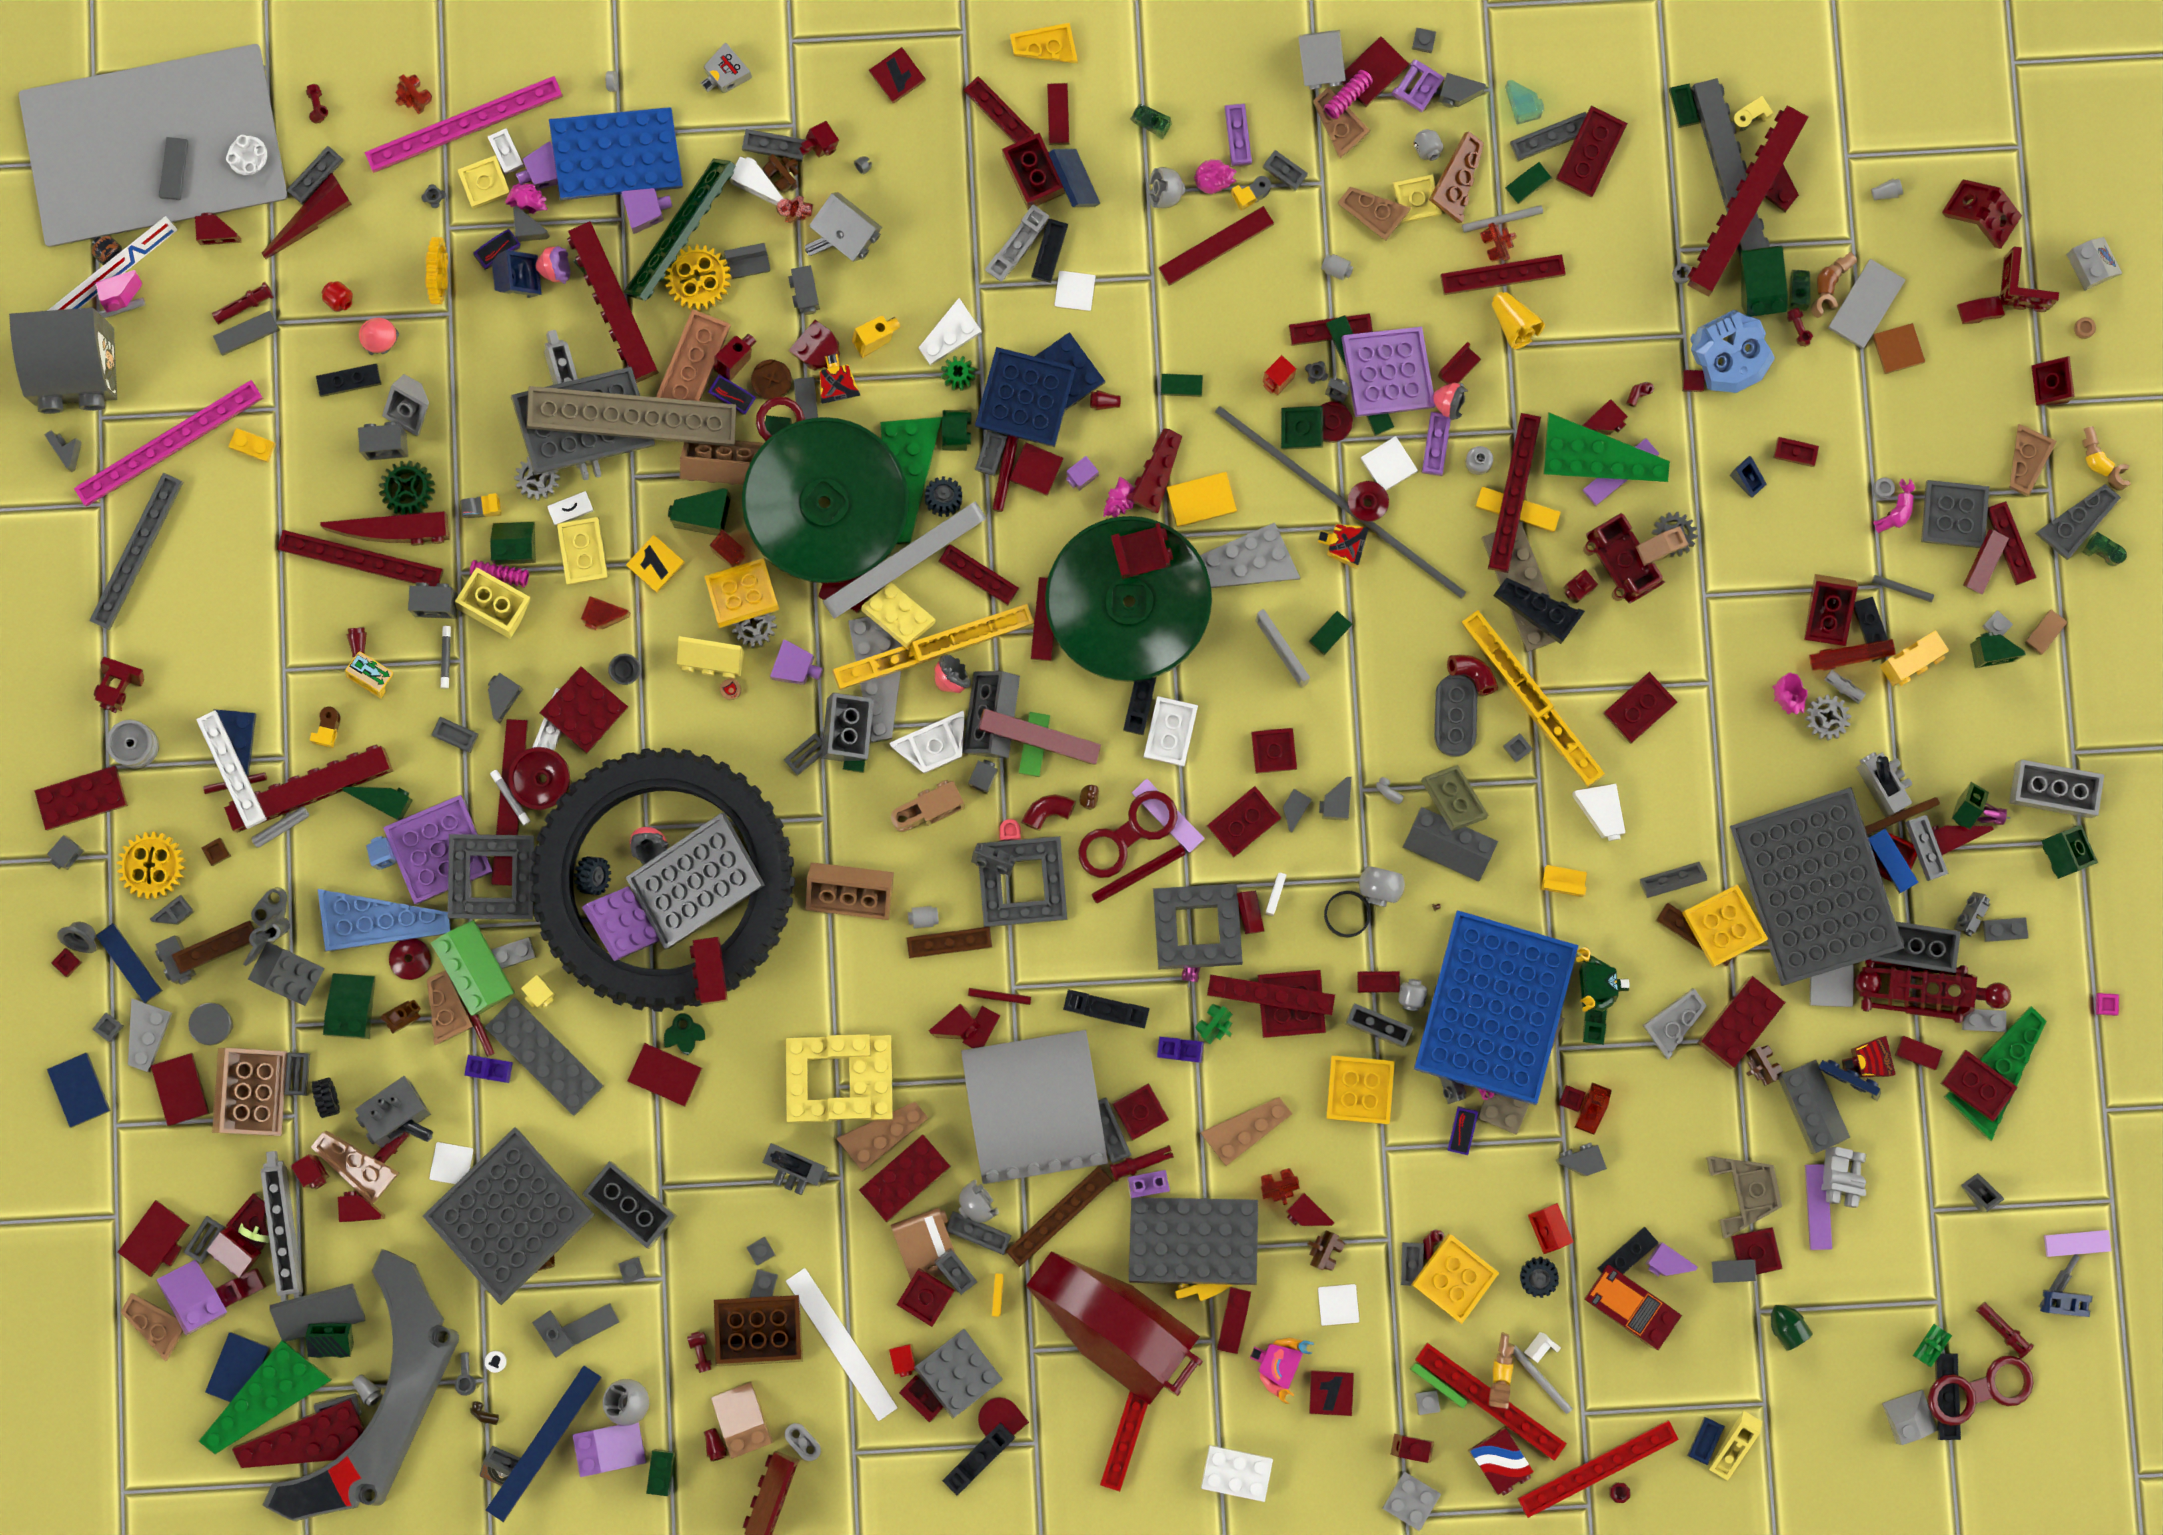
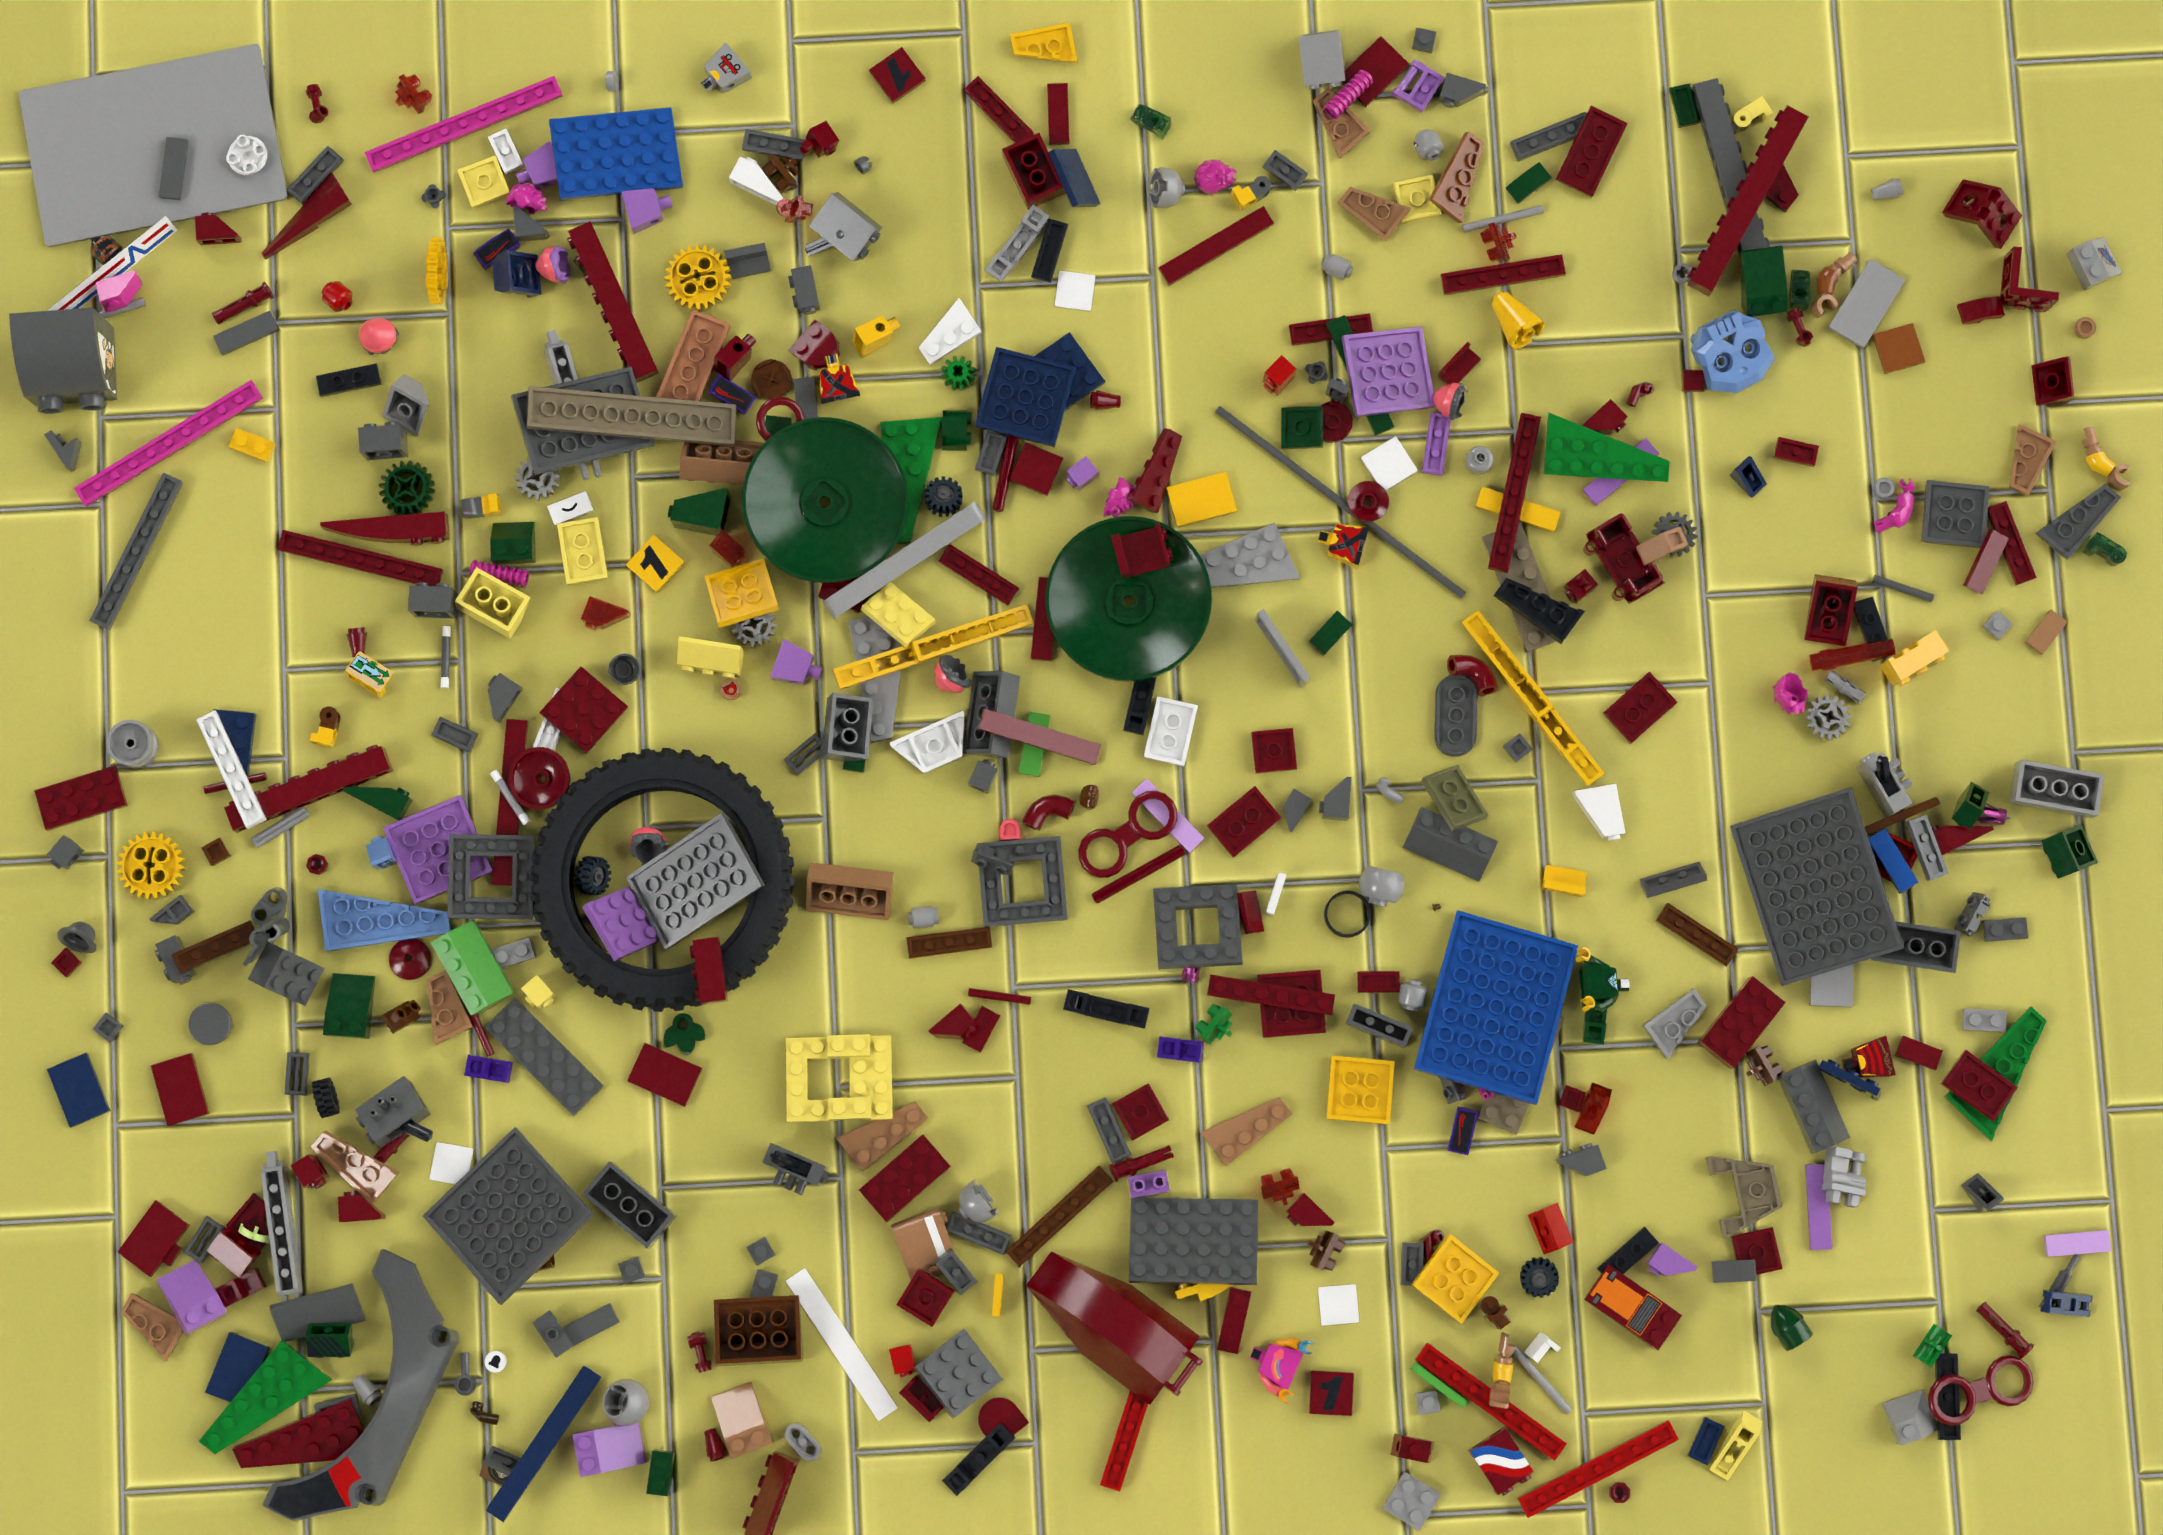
(110, 697): dark red tile -> none
(129, 963): dark blue tile -> none
(146, 1033): light grey wing -> none
(249, 1091): medium nougat slope -> none
(317, 864): none -> dark red tile
(679, 229): dark green plate -> none
(929, 807): medium nougat brick -> none
(1034, 1107): light grey panel -> none
(1181, 385): dark green tile -> none
(1236, 1473): white brick -> none
(1238, 135): medium lavender tile -> none
(1494, 1312): none -> reddish brown hips
(1523, 102): clear light blue slope -> none
(1725, 926): yellow plate -> none
(1869, 983): dark red piece -> none
(1994, 650): dark green slope -> none
(2107, 1004): dark pink tile -> none

